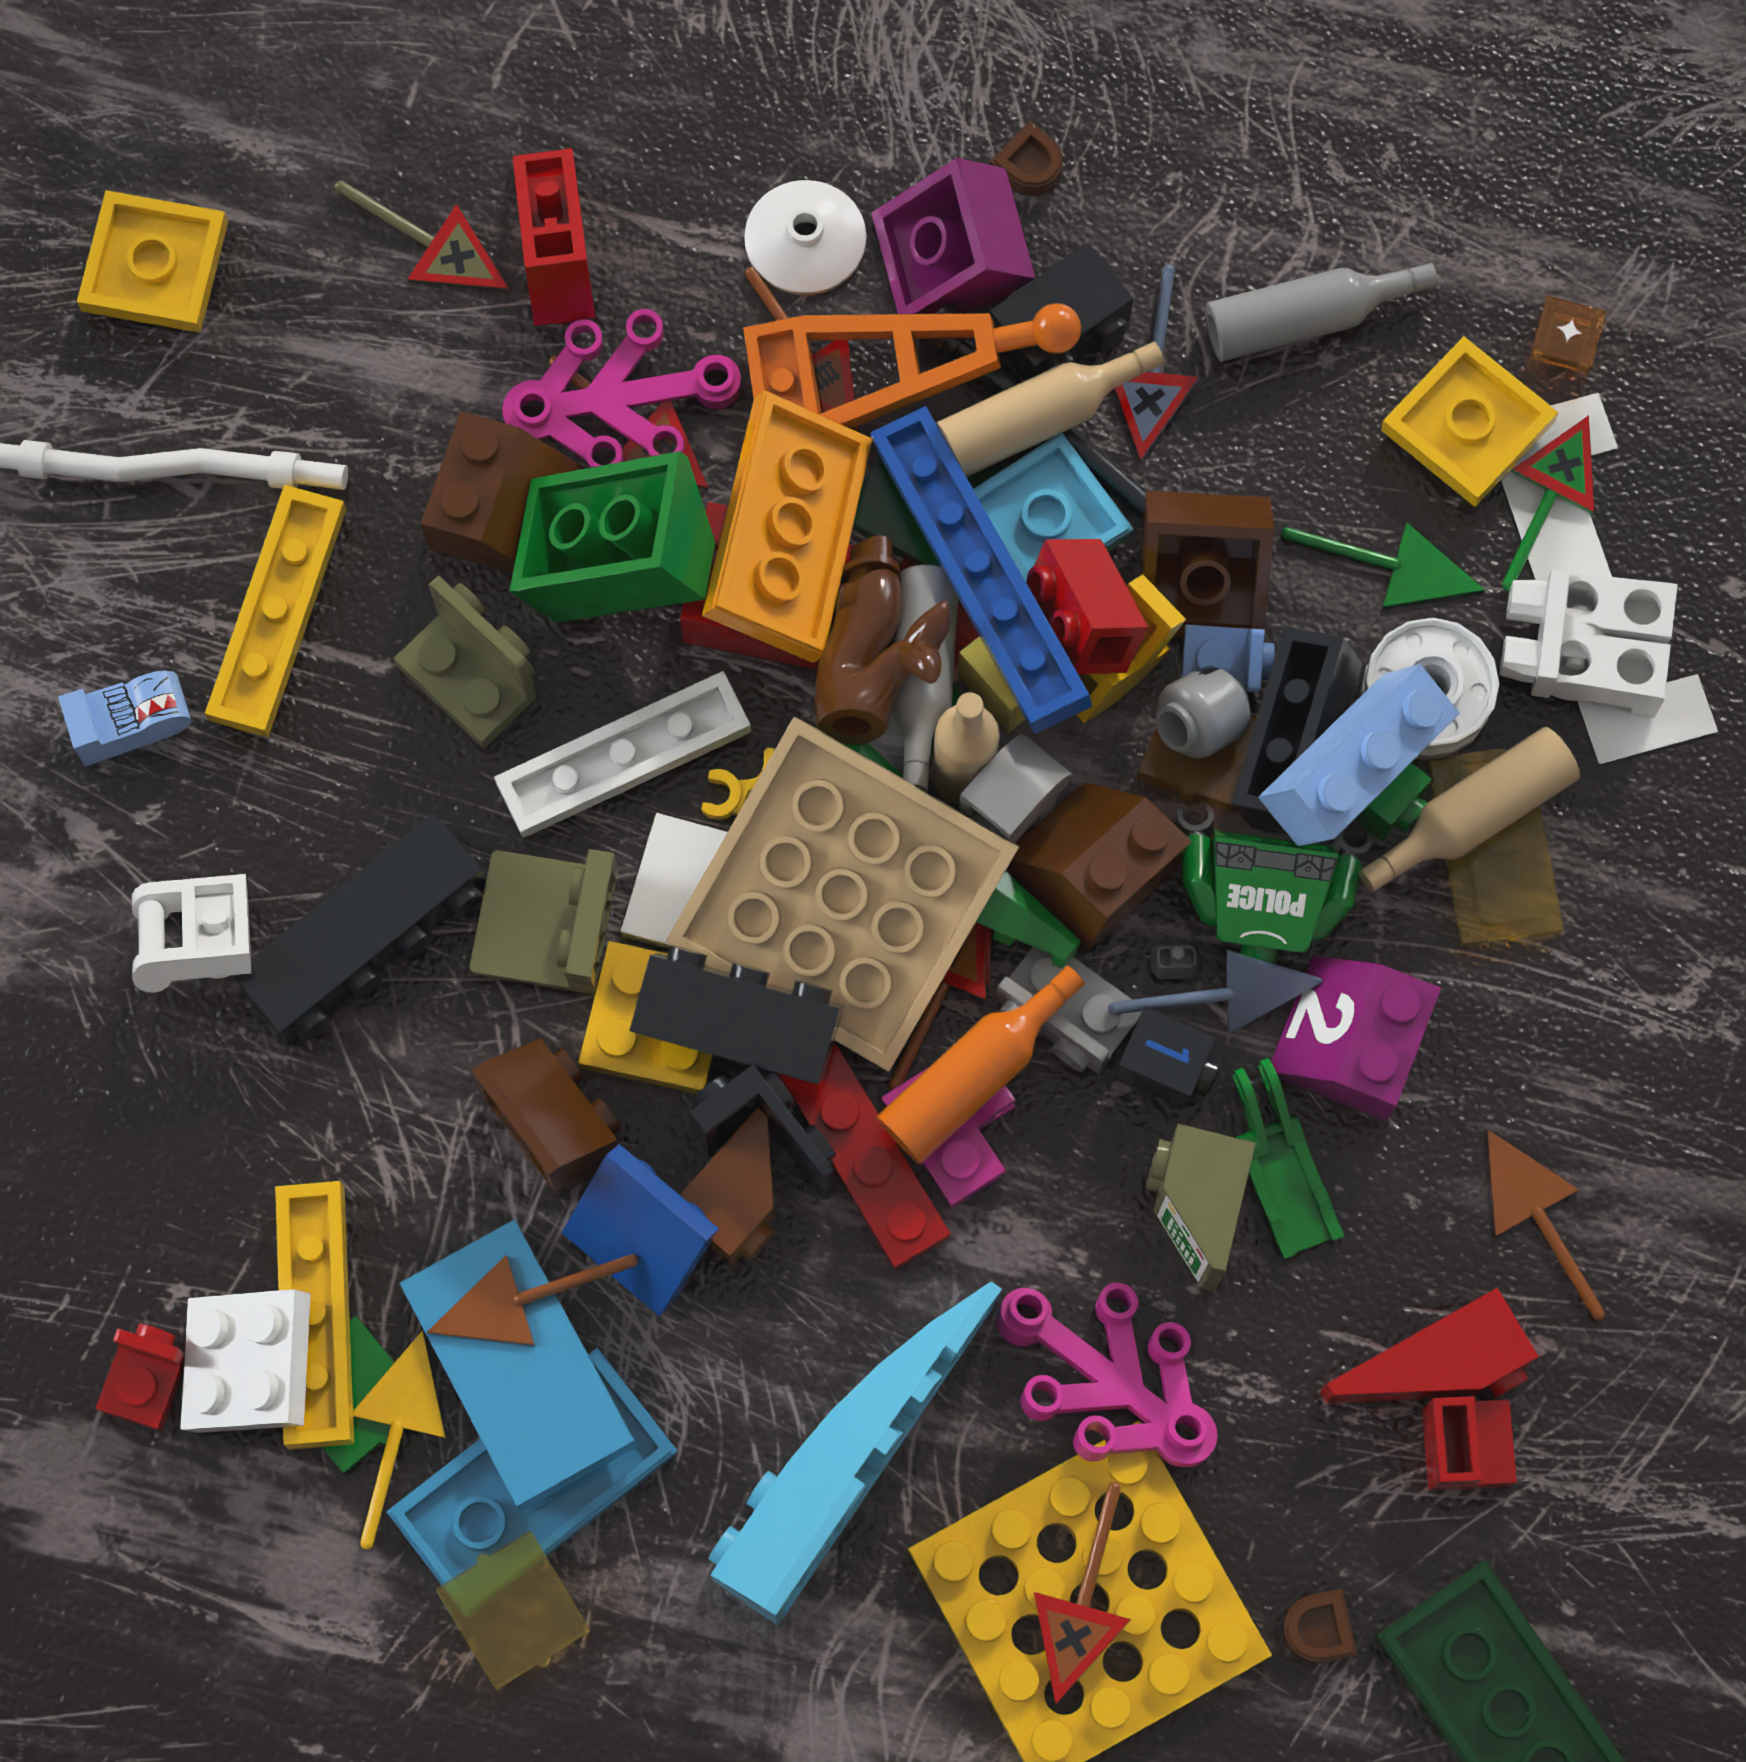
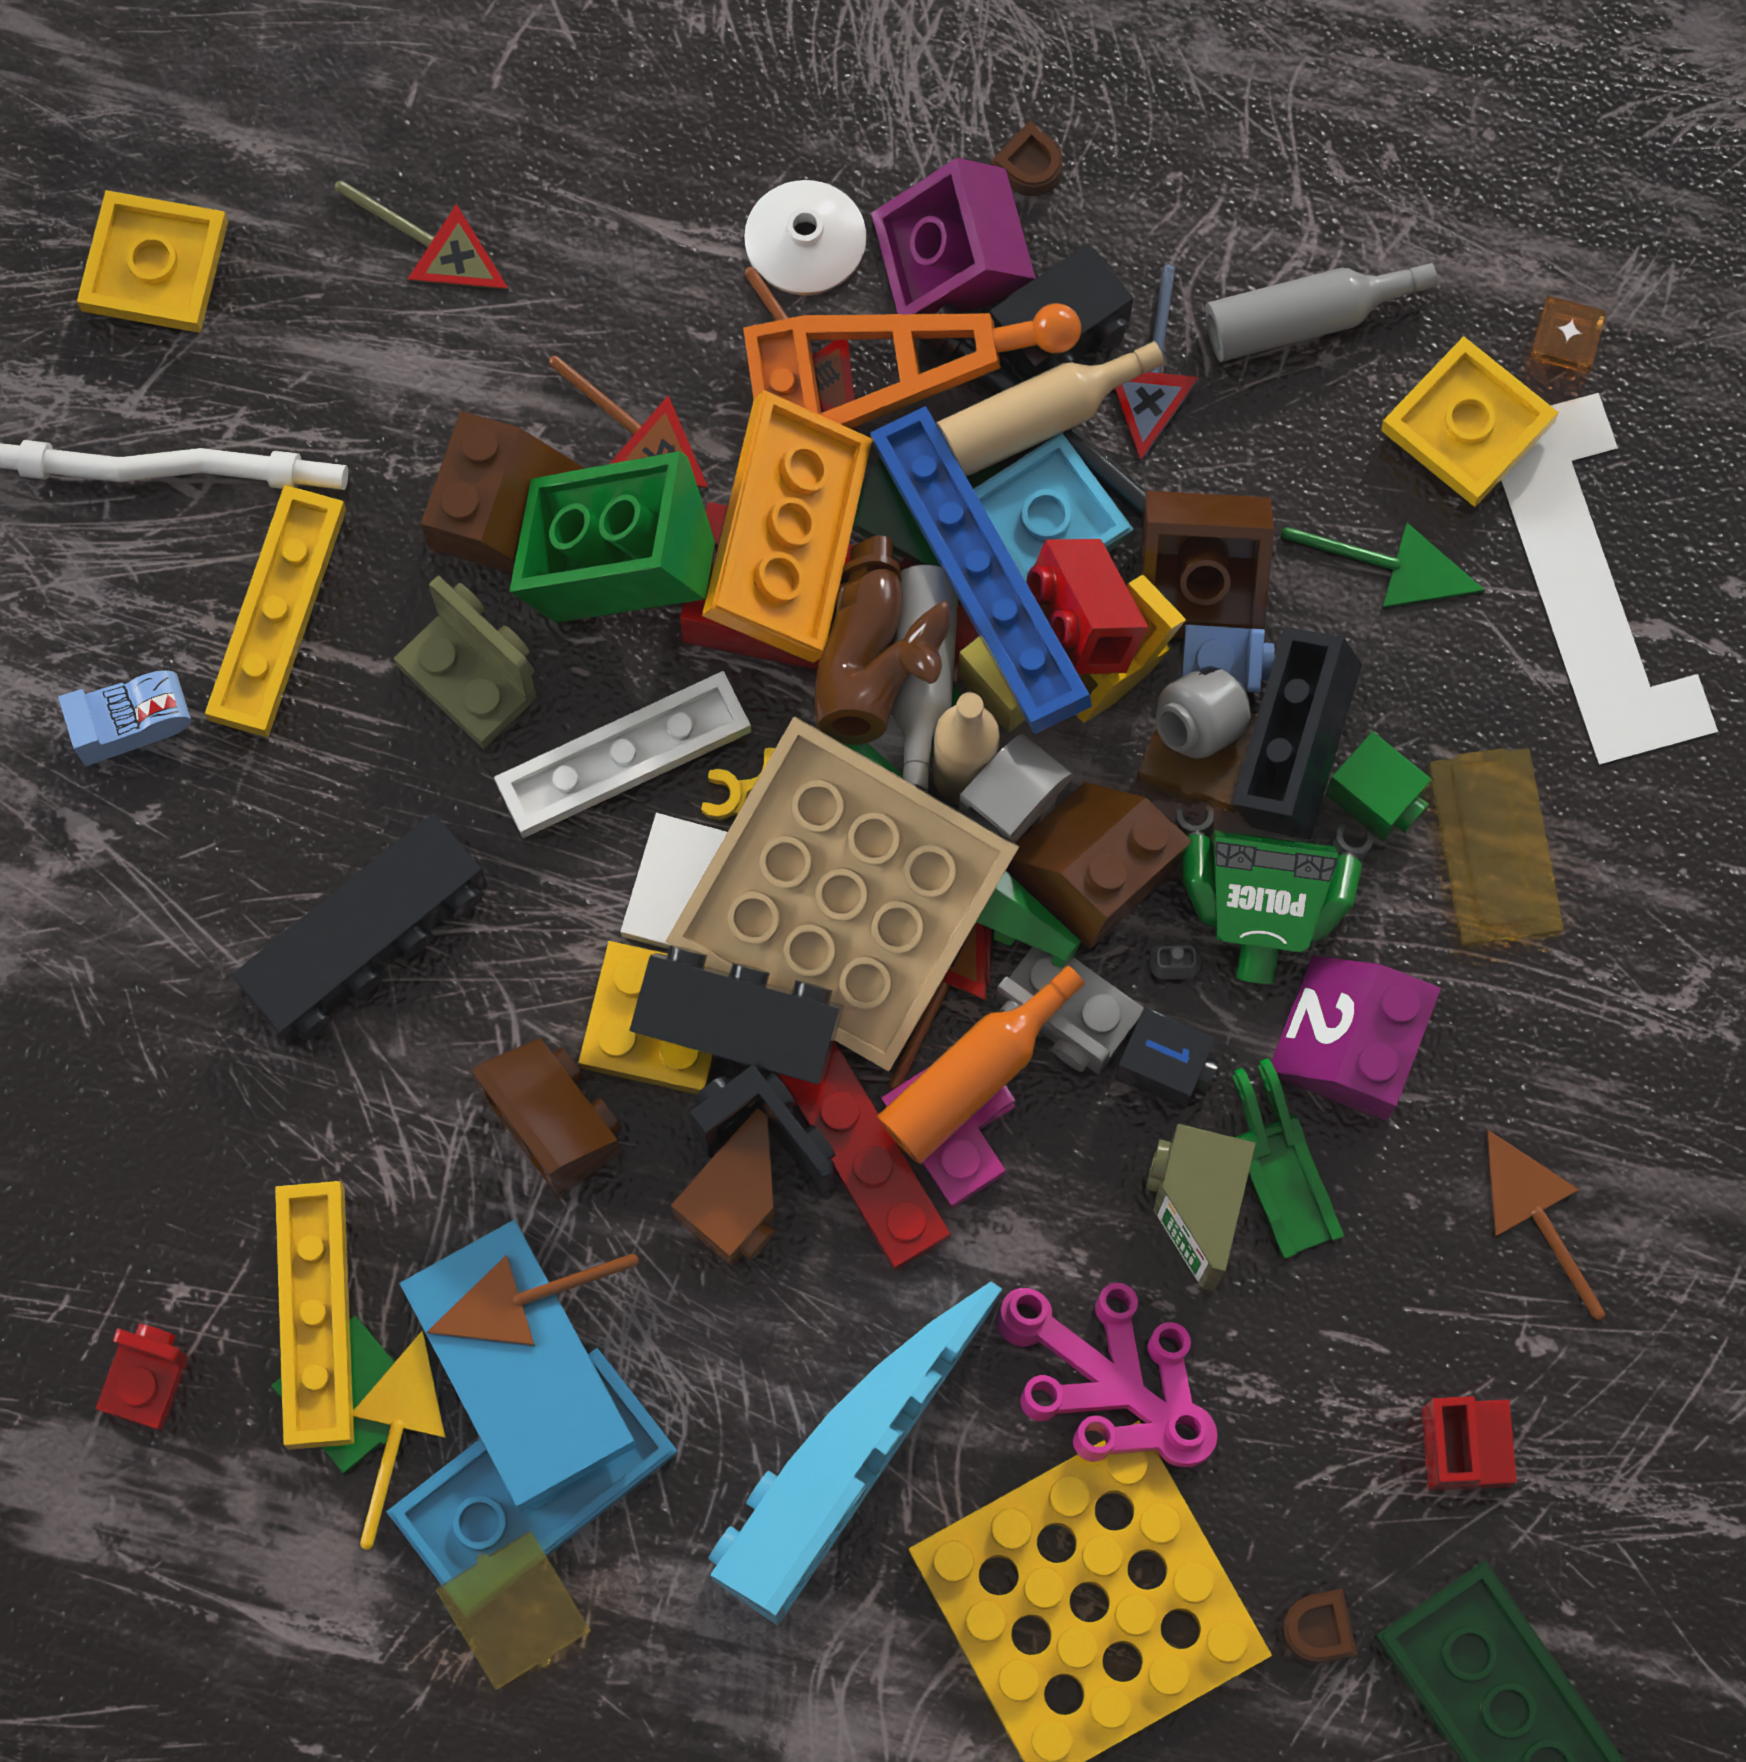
(212, 930): white plate -> none
(245, 1361): white plate -> none
(545, 920): olive bracket -> none
(553, 237): red slope -> none
(610, 396): dark pink plant -> none
(639, 1214): blue tile -> none
(1075, 1632): piece -> none
(1251, 991): sand blue piece -> none
(1359, 755): light blue brick -> none
(1451, 1358): red slope -> none
(1452, 659): white wheel -> none
(1481, 805): tan piece -> none
(1563, 471): piece -> none
(1594, 640): white hips -> none

